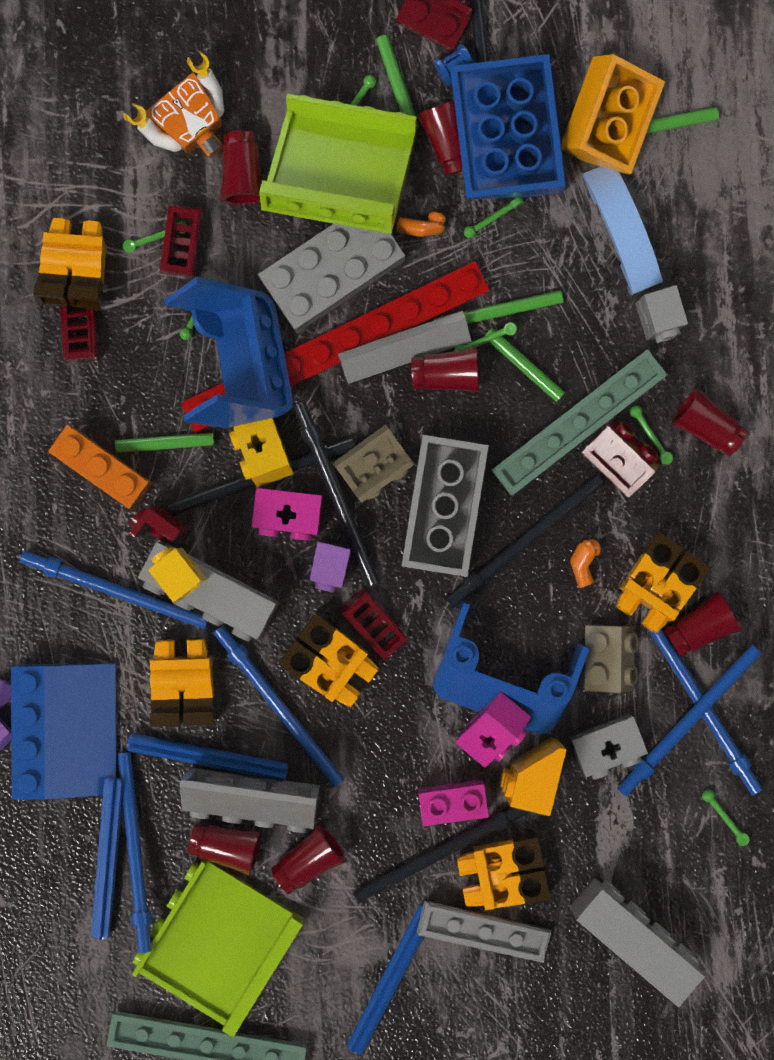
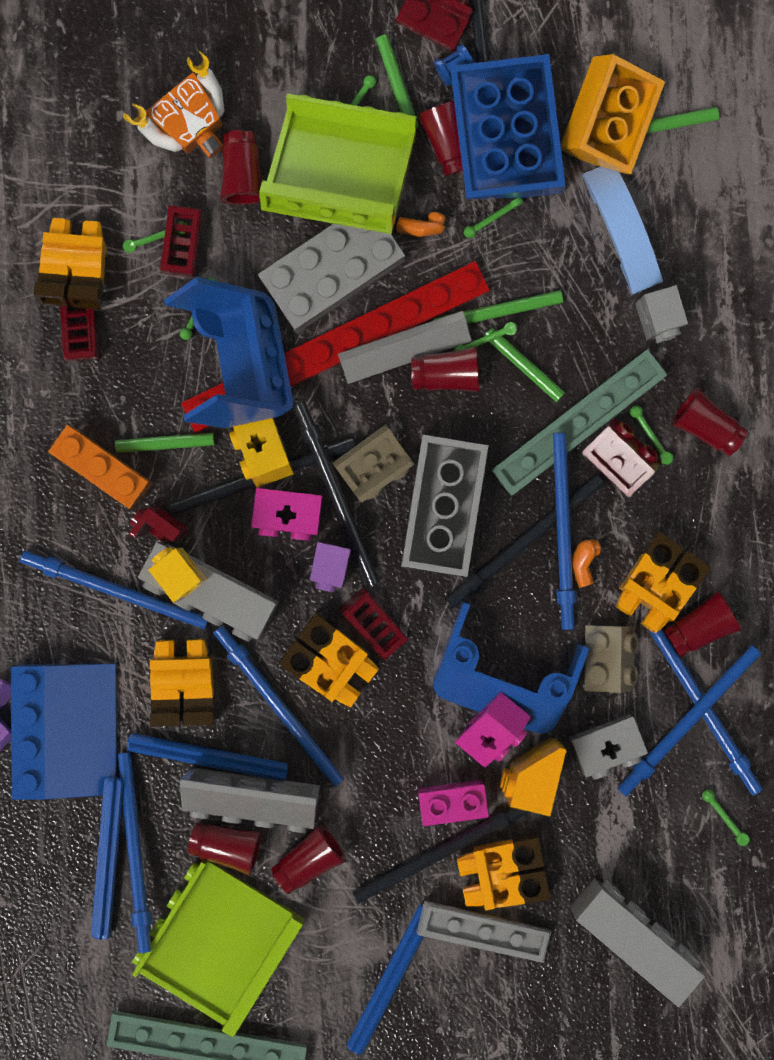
(566, 594): none -> blue bar

